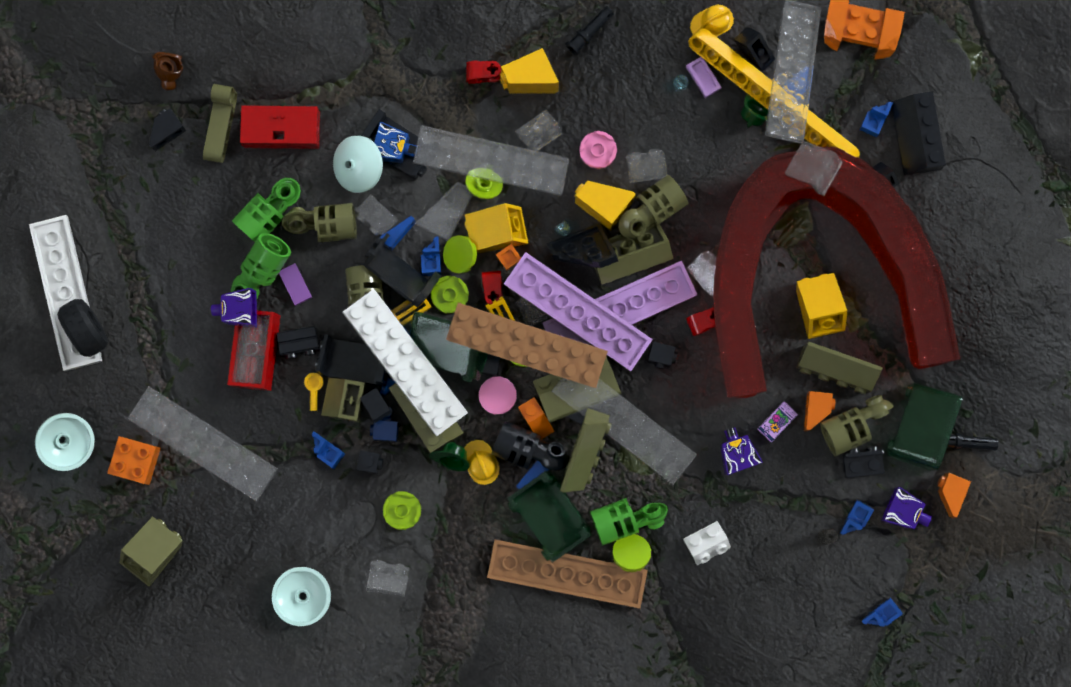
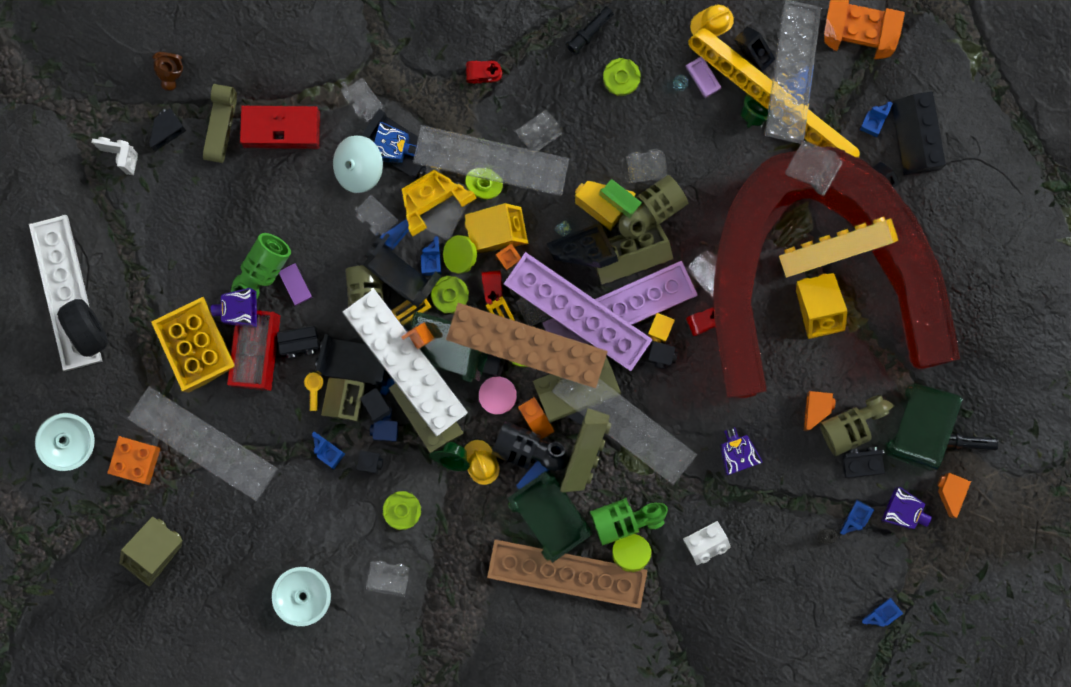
(126, 155): none -> white bracket
(193, 345): none -> yellow slope
(264, 215): bright green cylinder -> none
(330, 221): olive cylinder -> none
(363, 99): none -> clear bracket
(419, 335): none -> orange panel
(429, 192): none -> yellow wing
(529, 74): yellow slope -> none
(598, 150): bright pink tile -> none
(620, 198): none -> bright green panel
(621, 77): none -> lime tile
(660, 328): none -> yellow brick
(777, 421): tile -> none
(837, 248): none -> yellow brick
(838, 367): olive slope -> none

